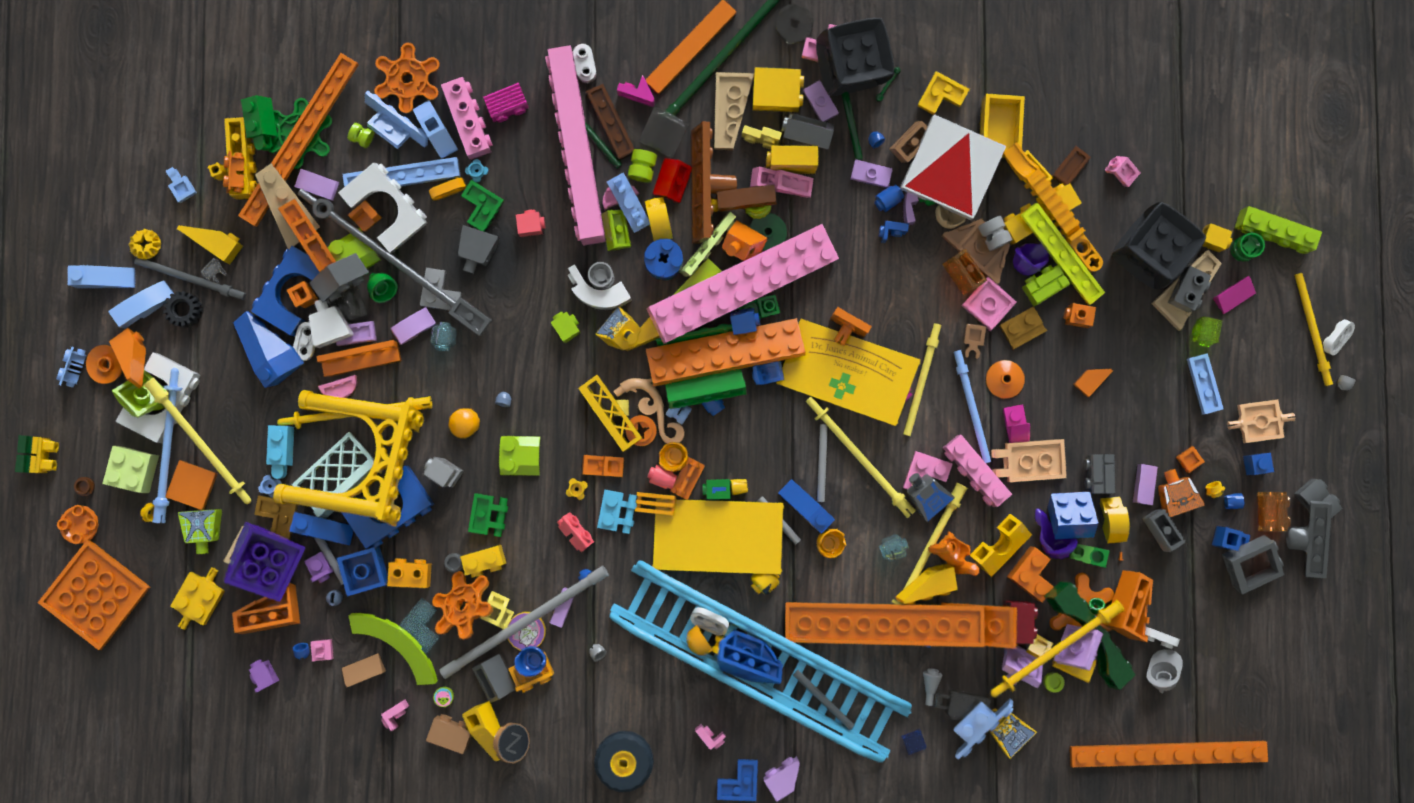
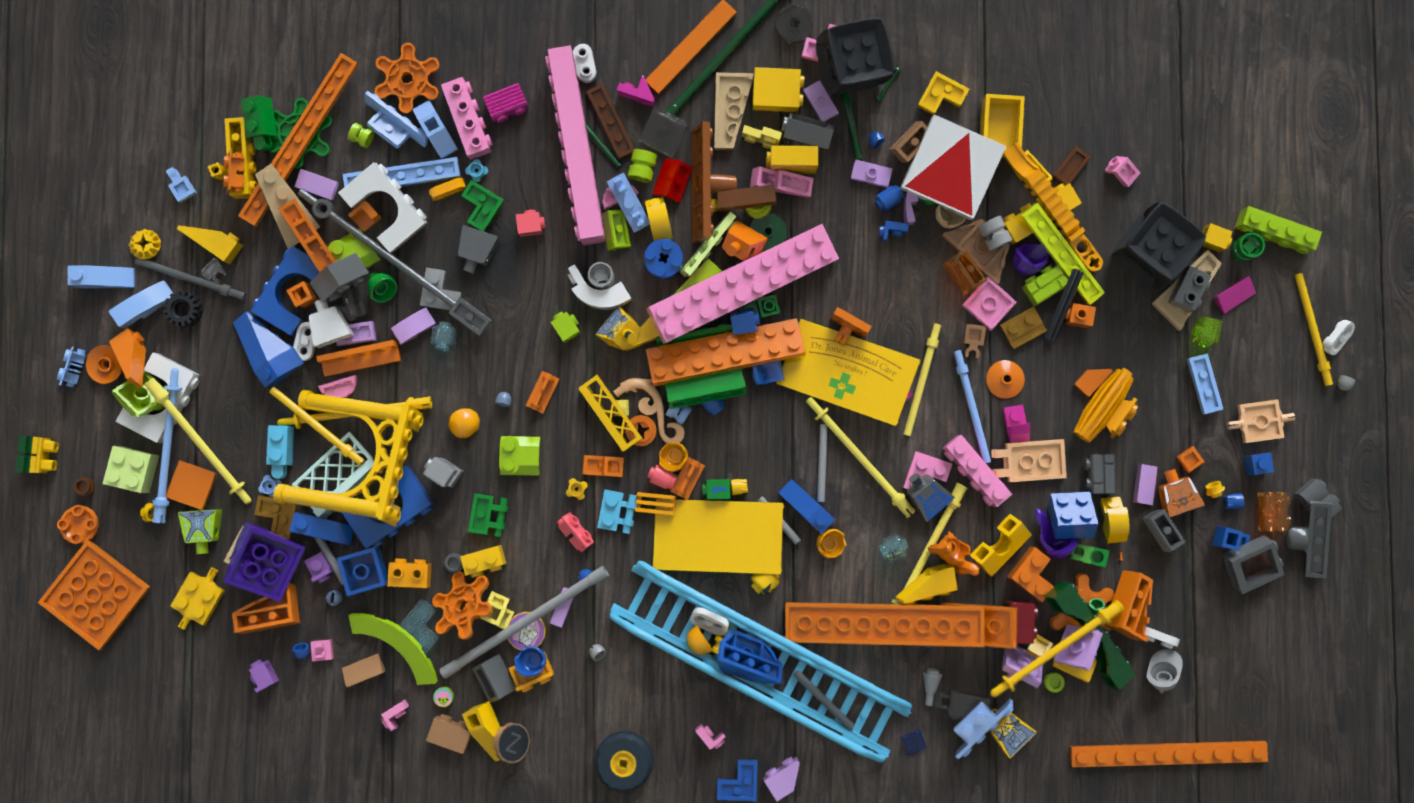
(346, 449): none -> yellow bar
(542, 392): none -> orange hinge
(1064, 305): none -> black axle
(1108, 408): none -> light orange plate

